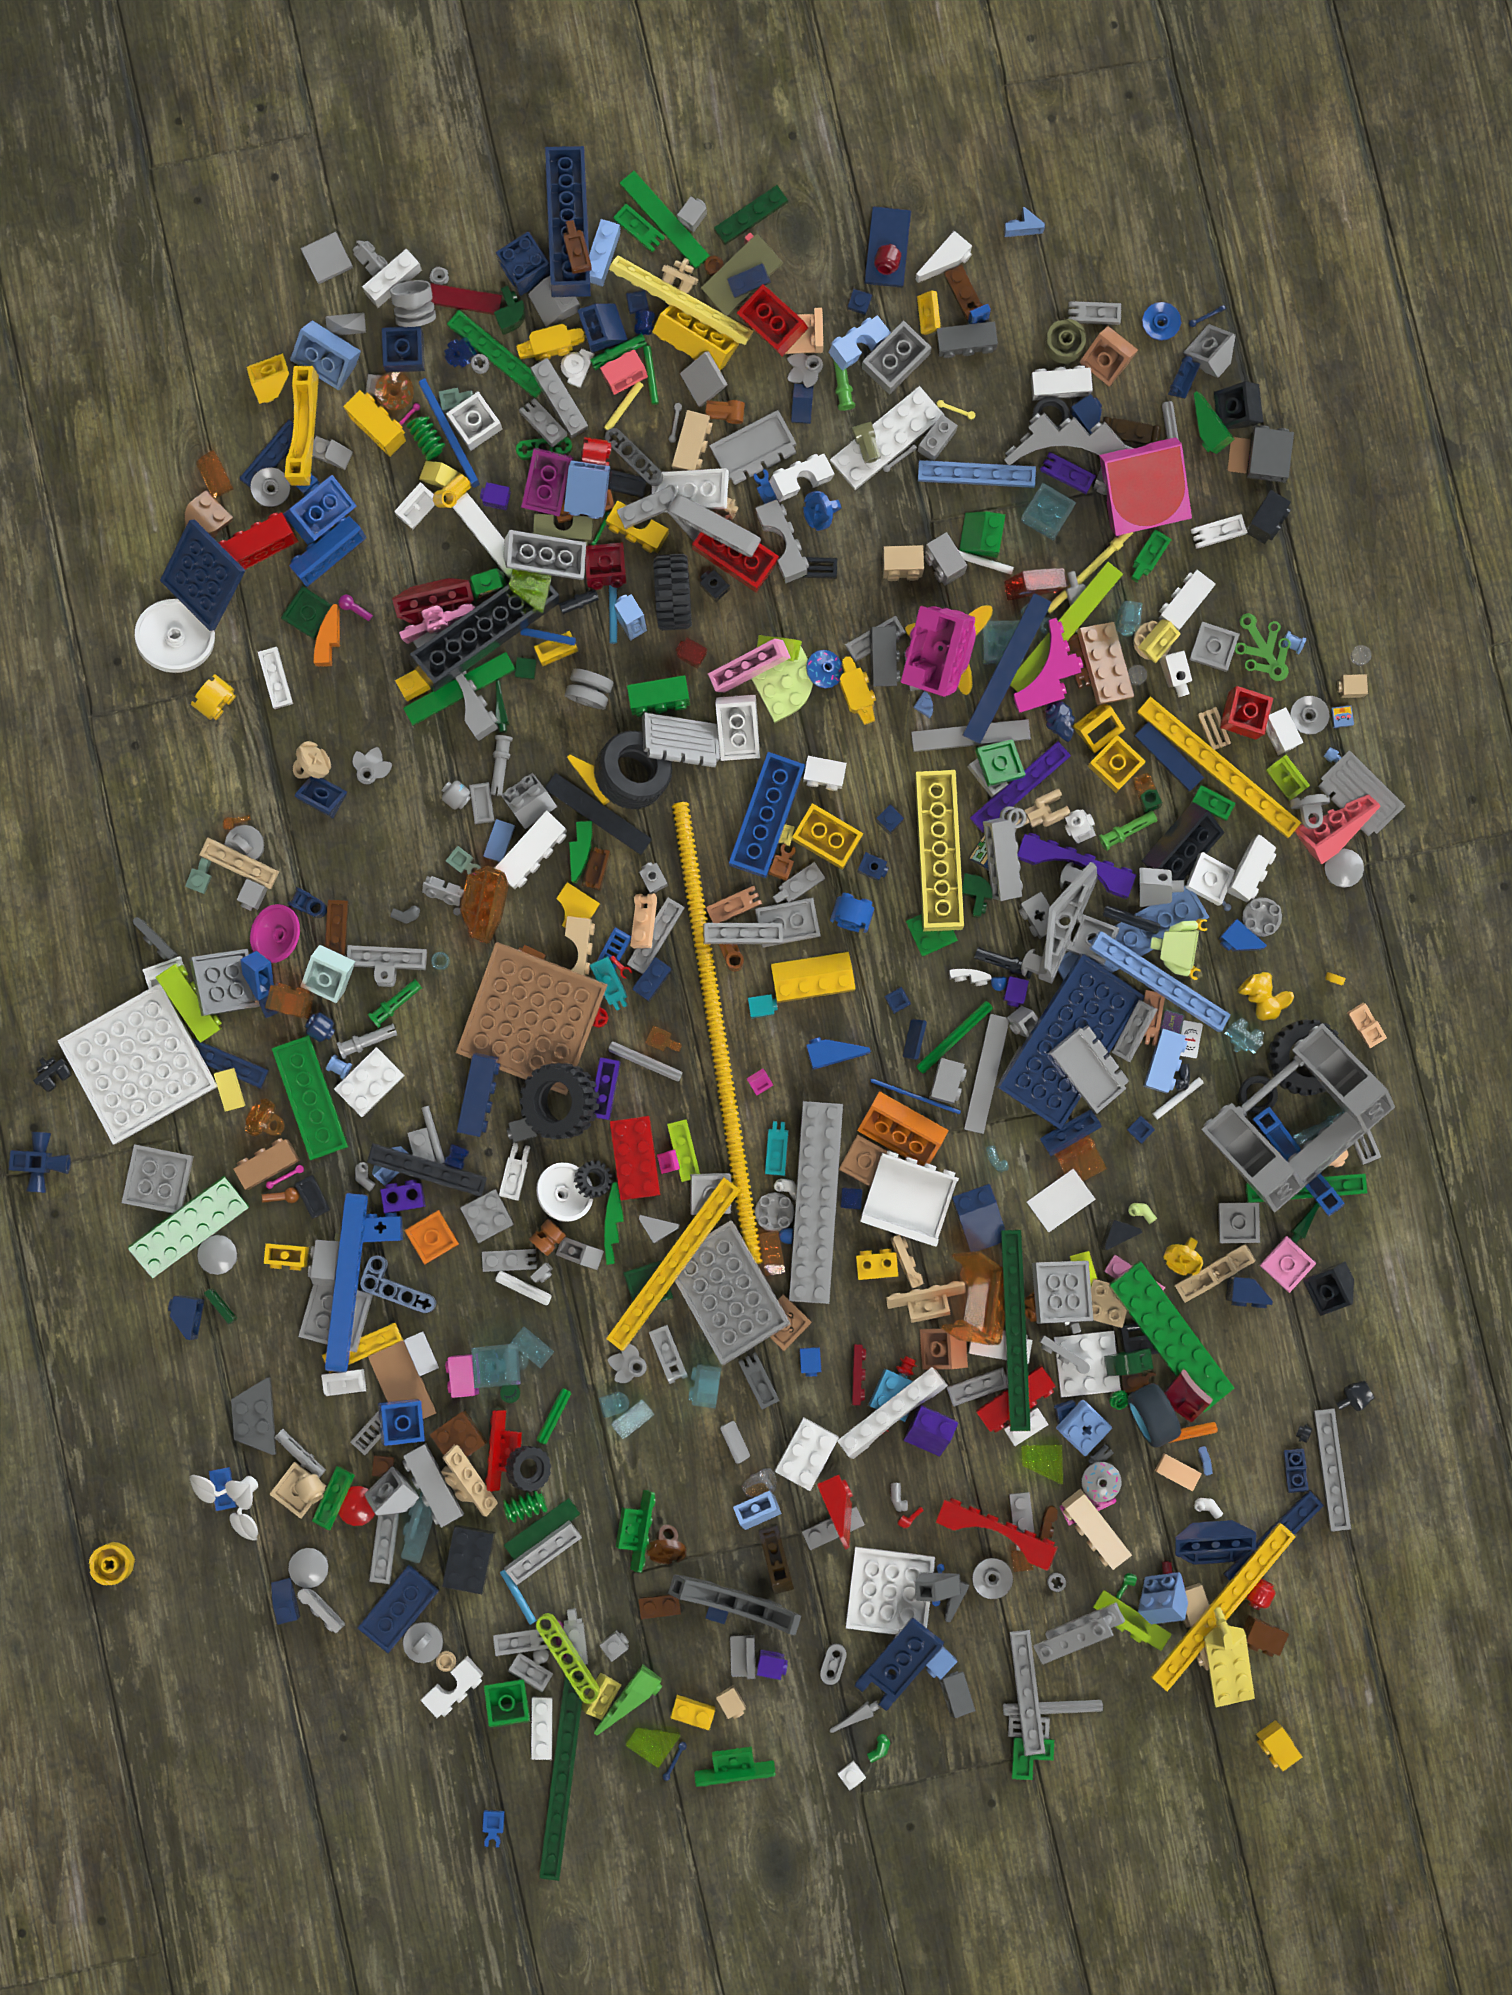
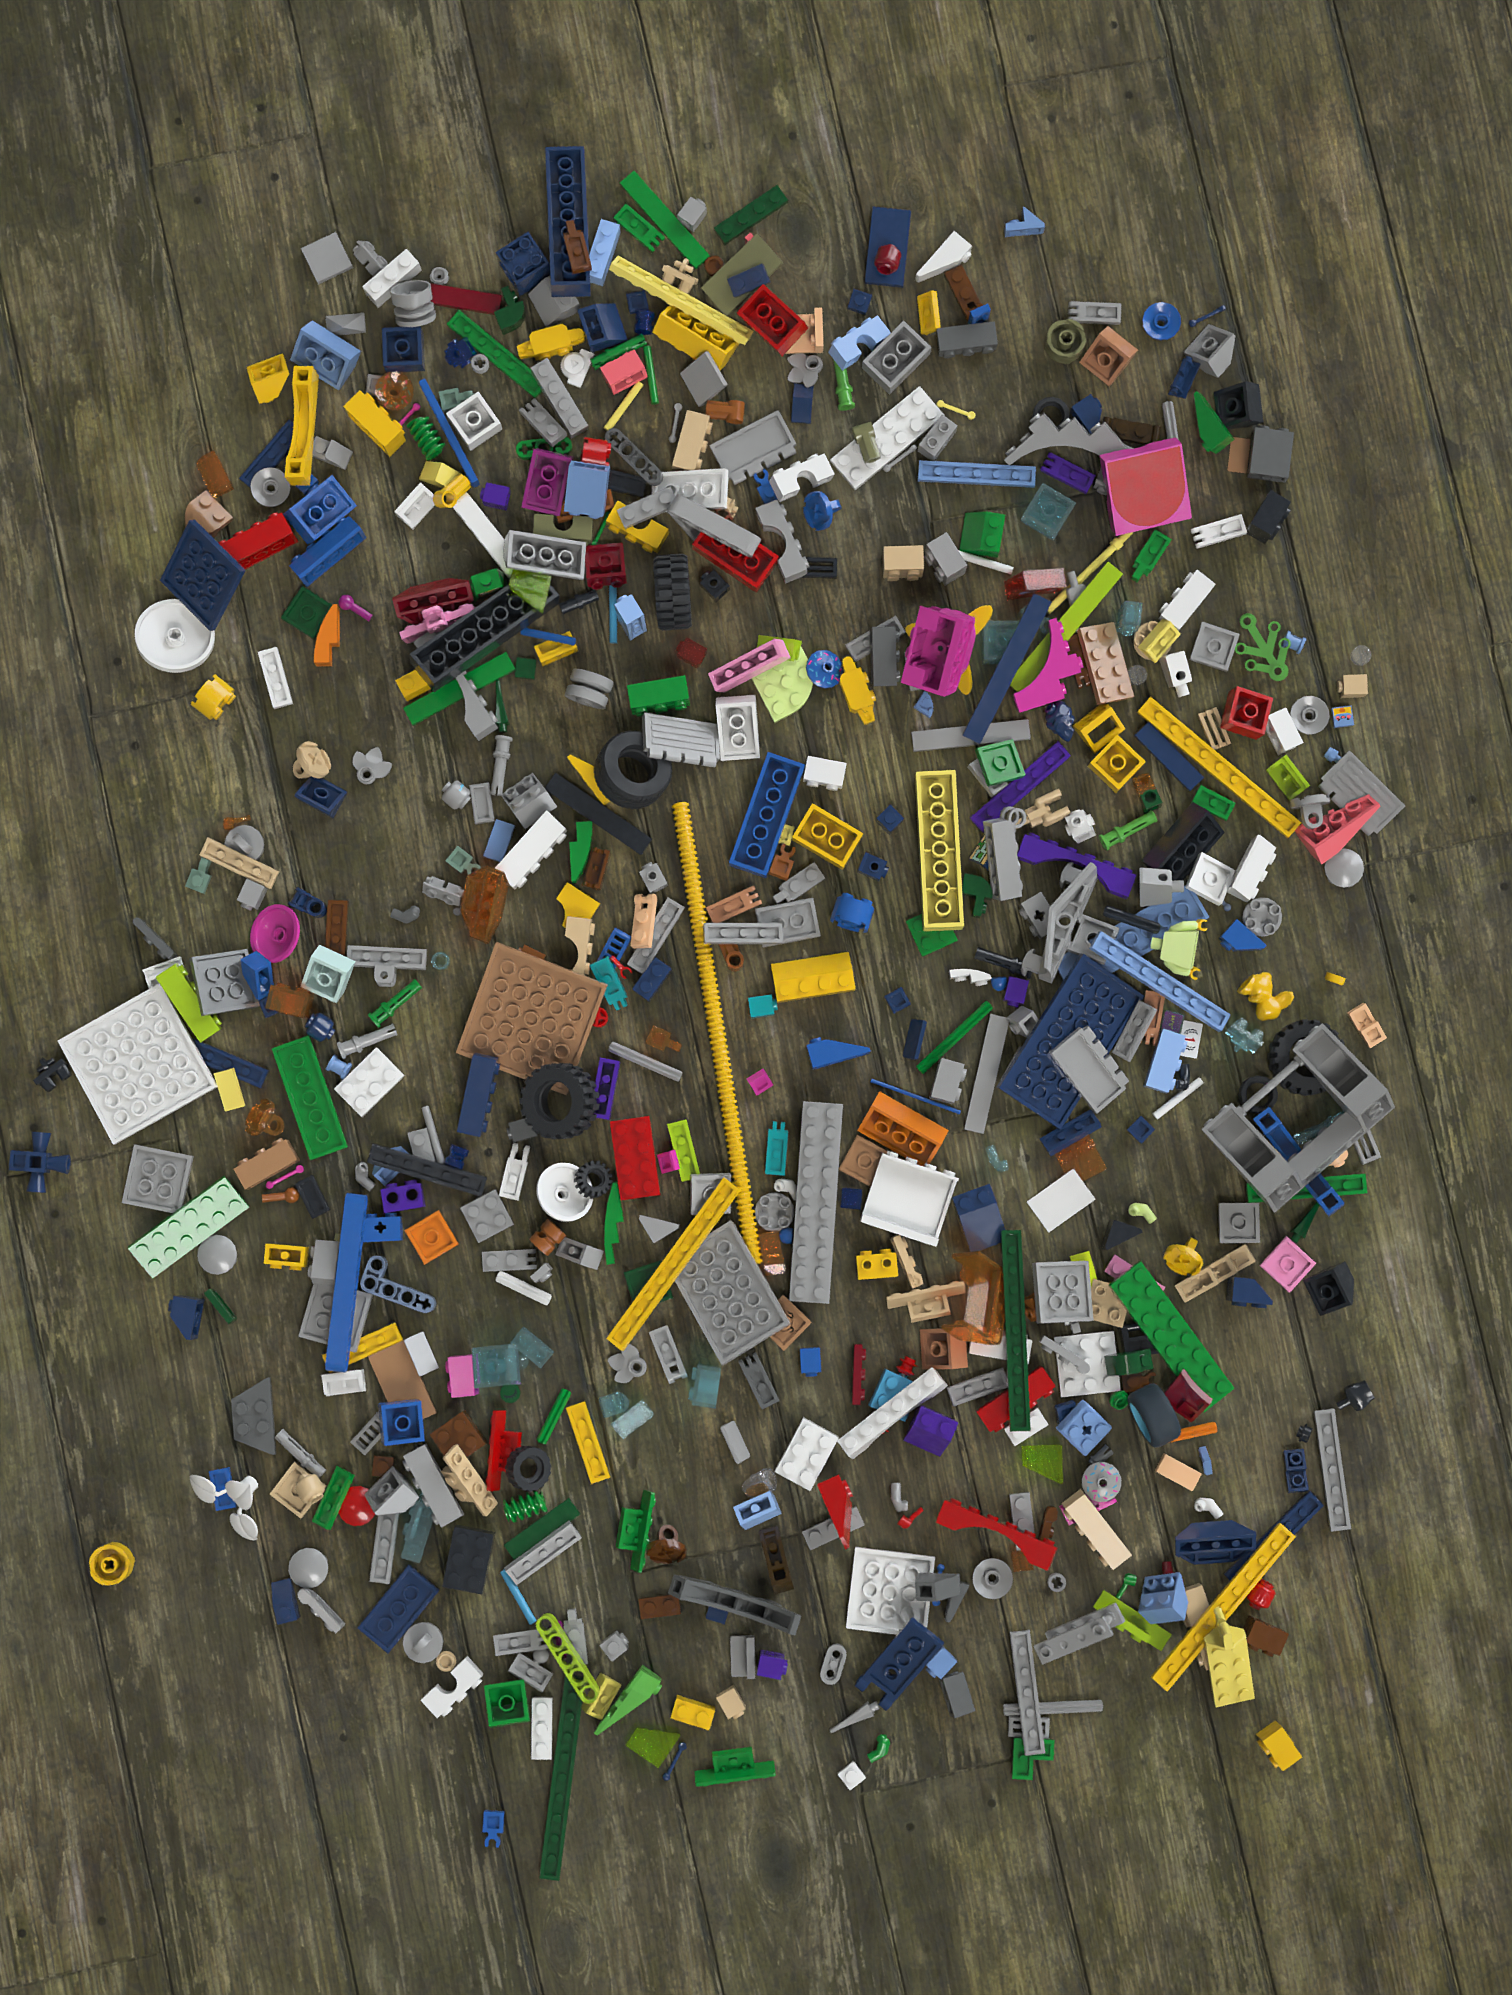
(588, 1442): none -> yellow tile
(1061, 383): white brick -> none

